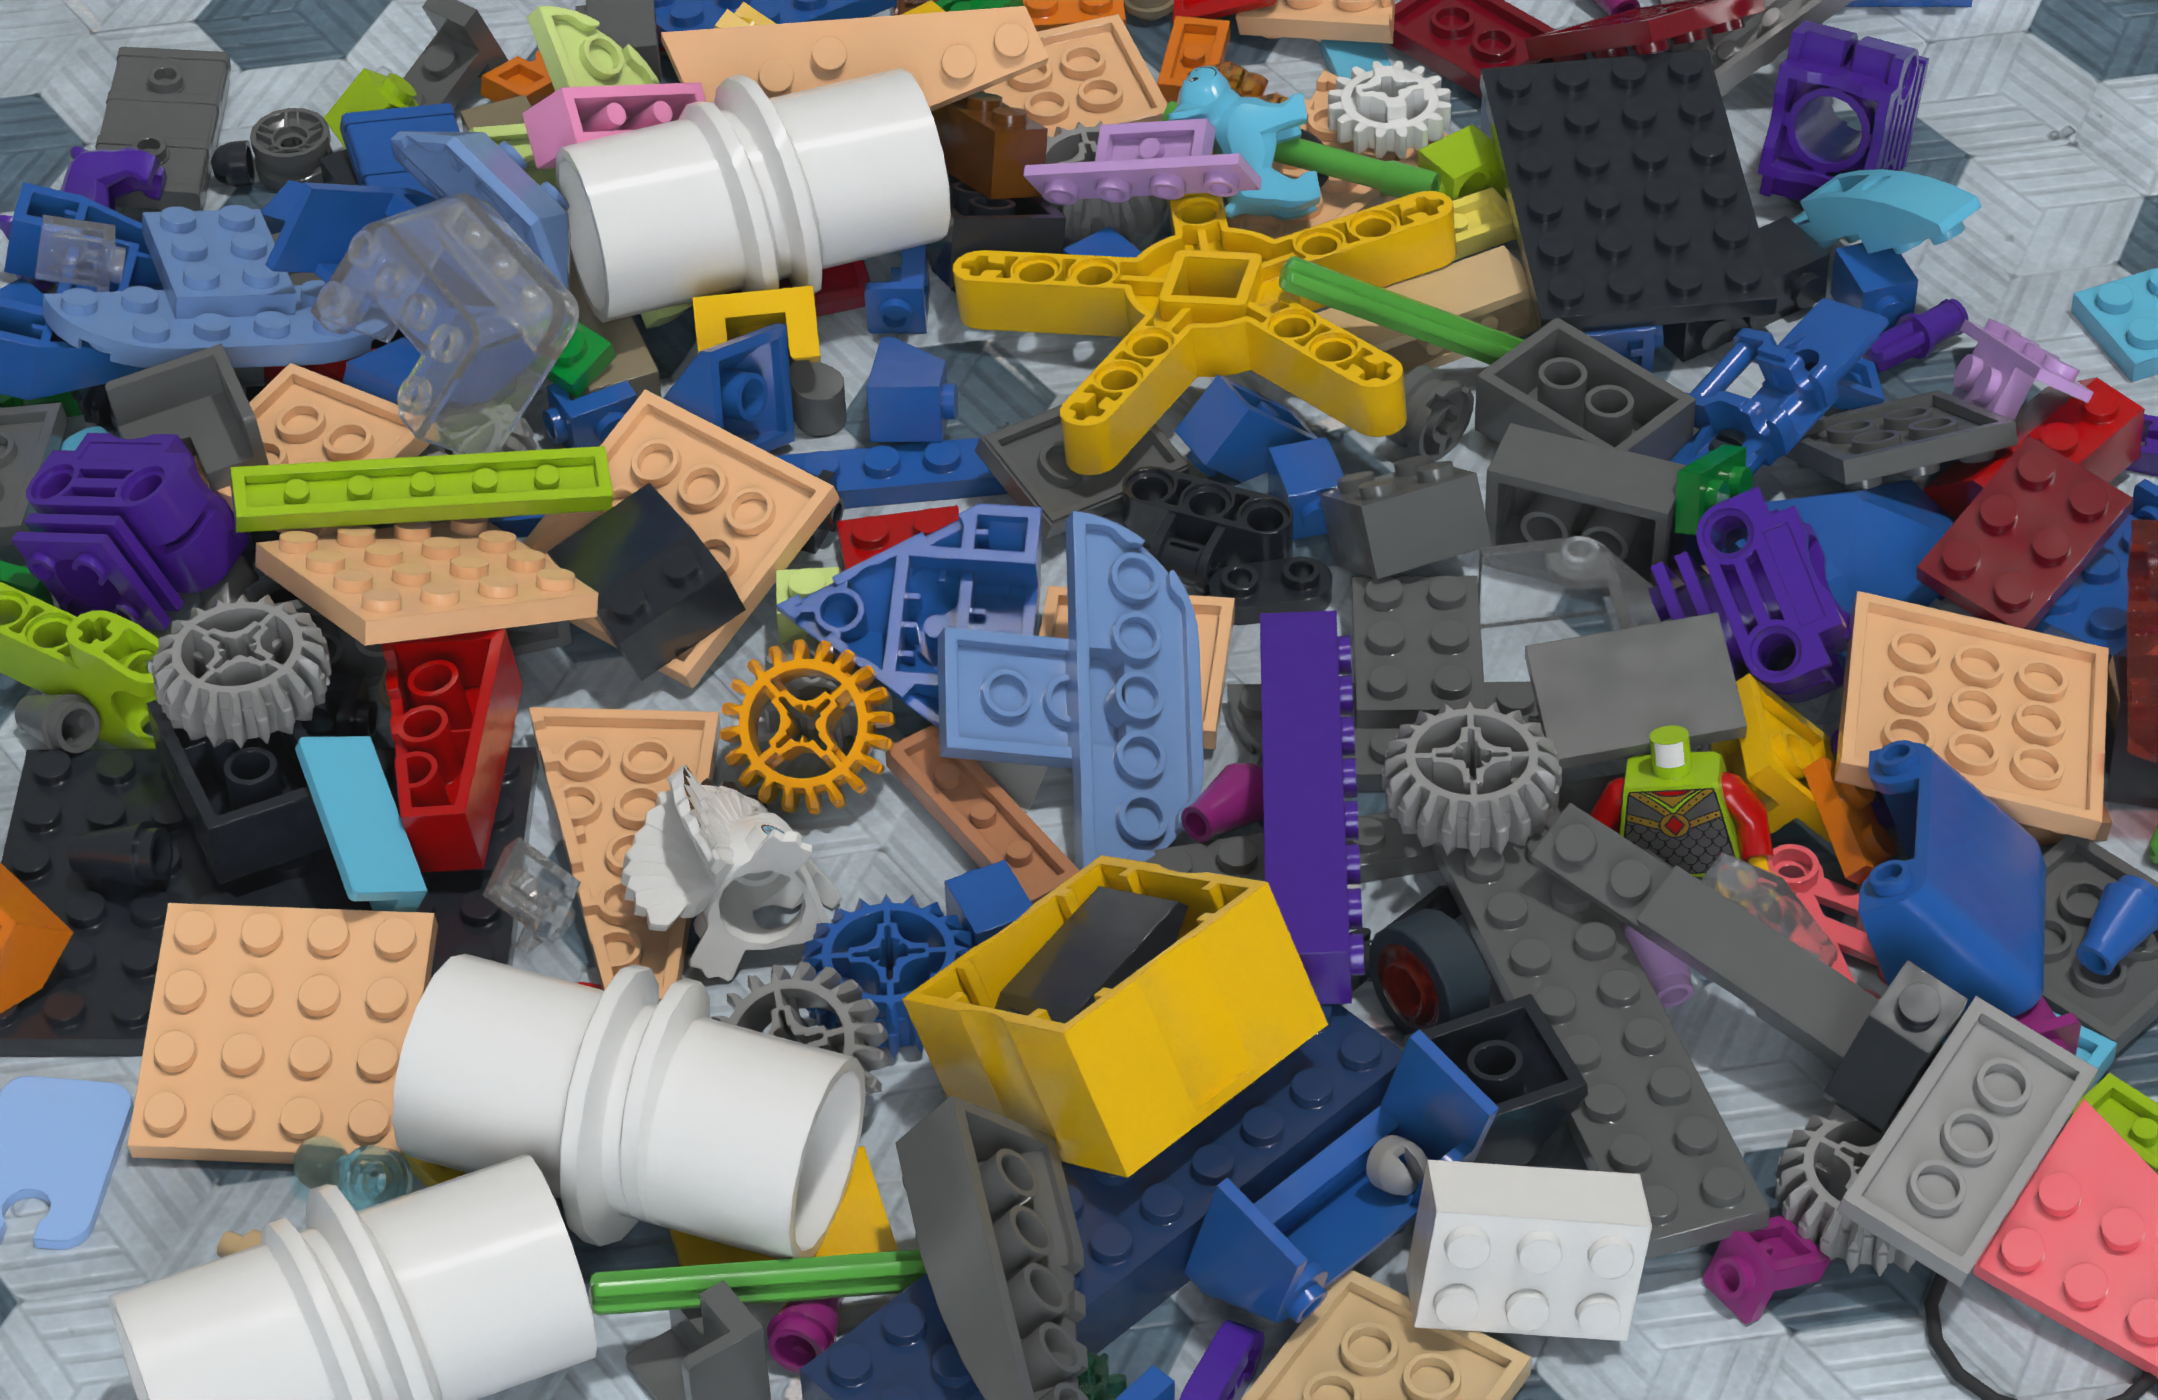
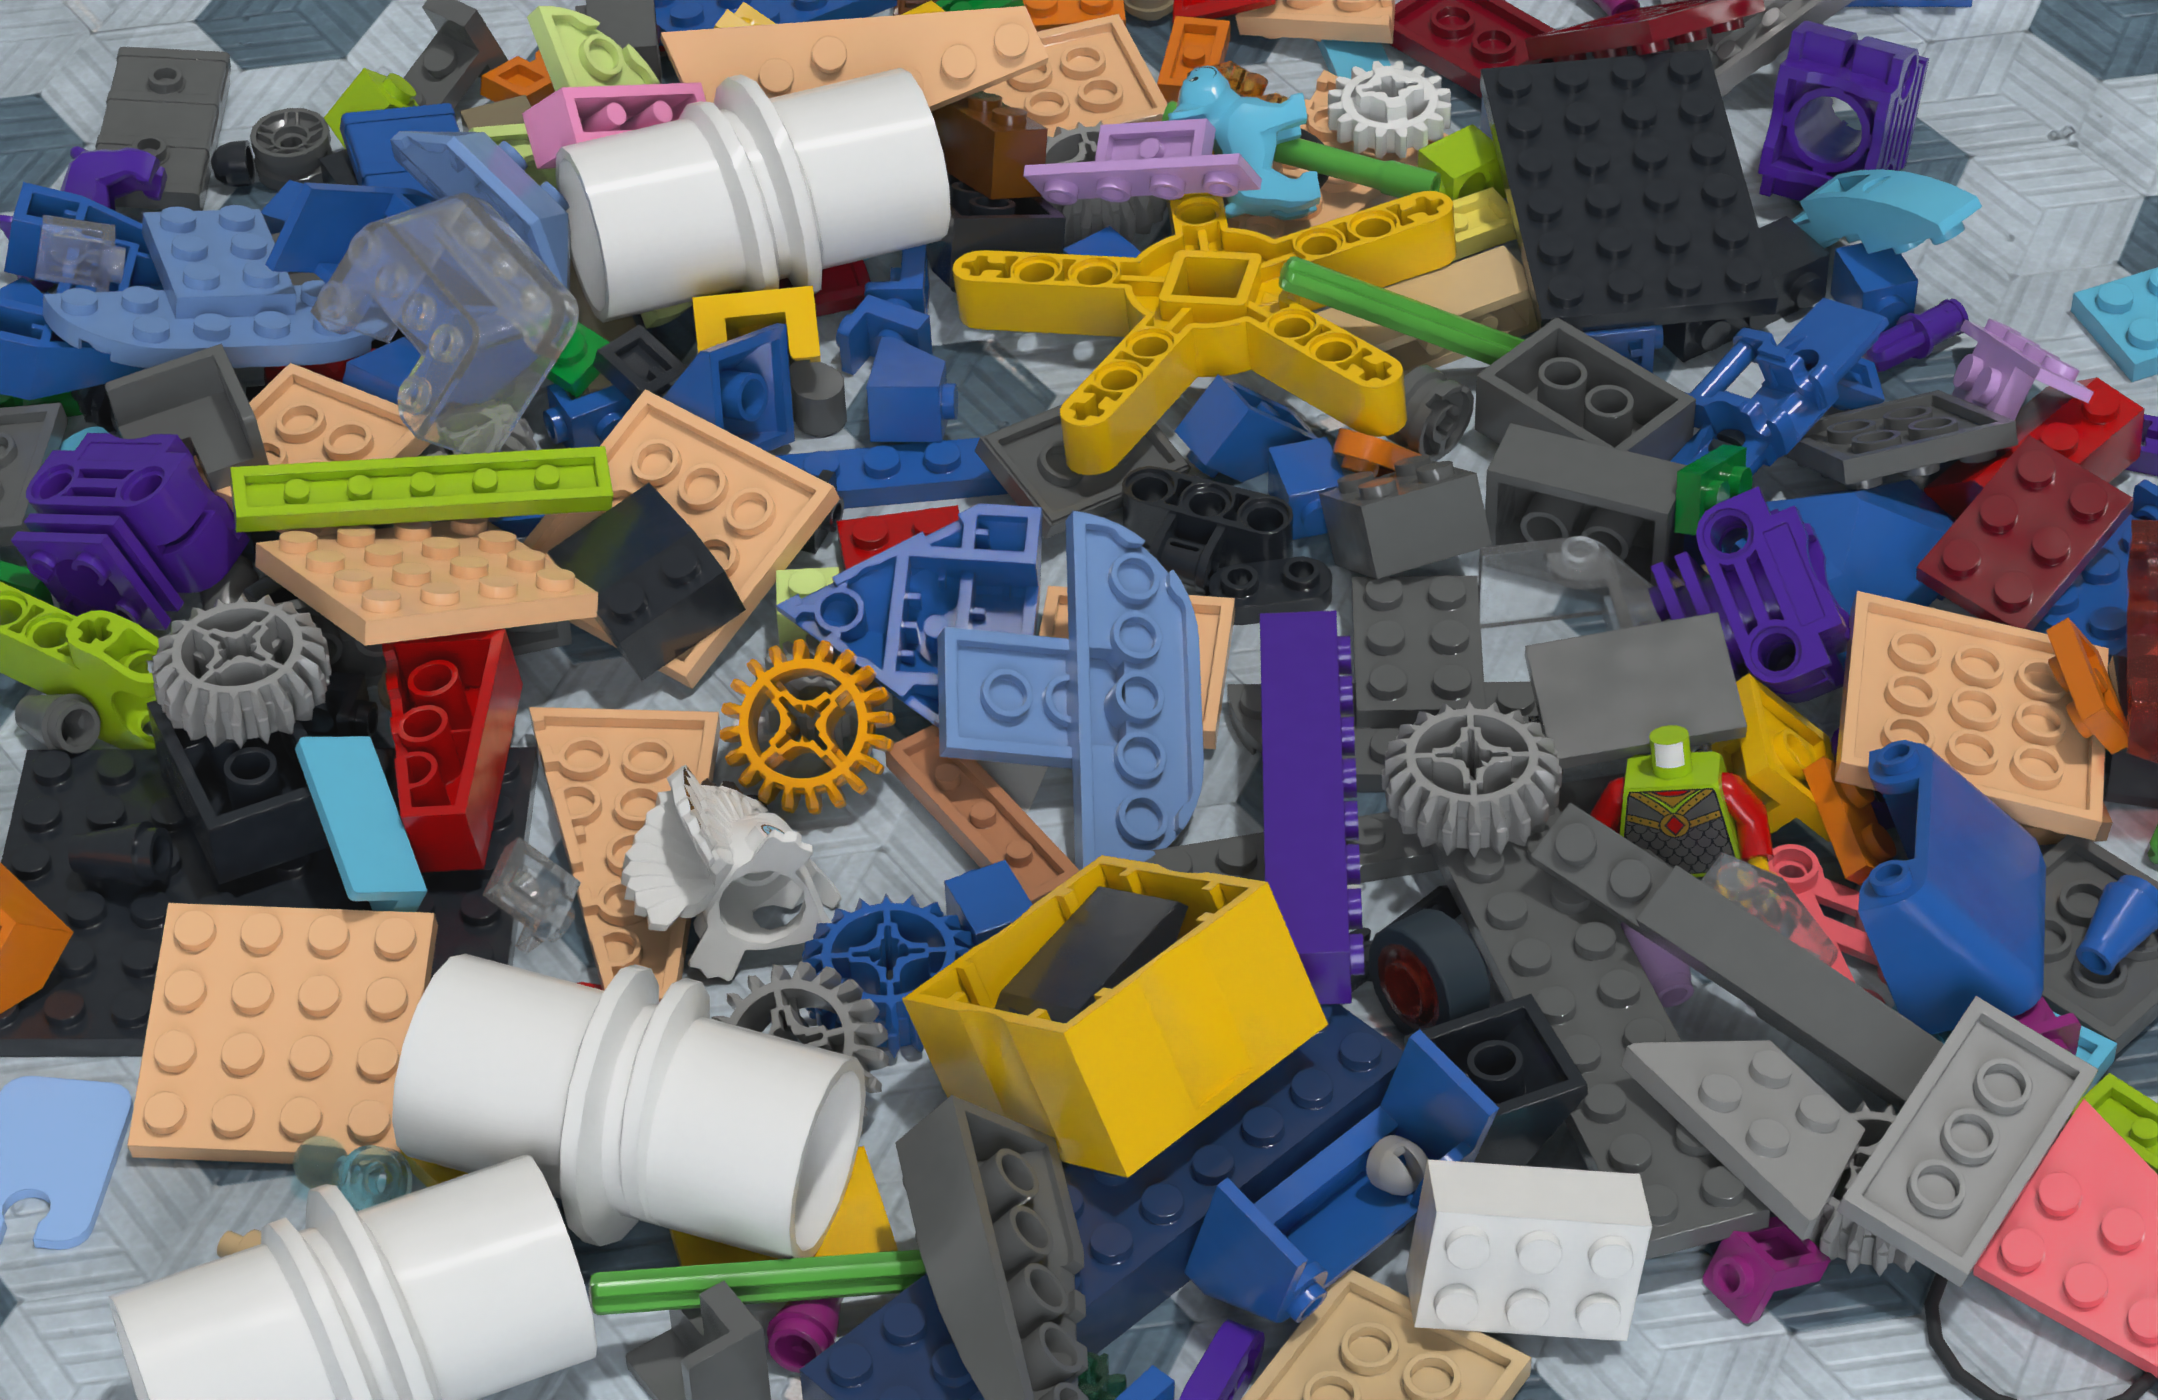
(638, 363): none -> black bracket
(877, 318): none -> blue bracket
(1227, 803): magenta cone -> none
(1368, 453): none -> orange plate
(1756, 1118): none -> light grey wing
(1895, 1047): black slope -> none
(2083, 674): none -> orange plate

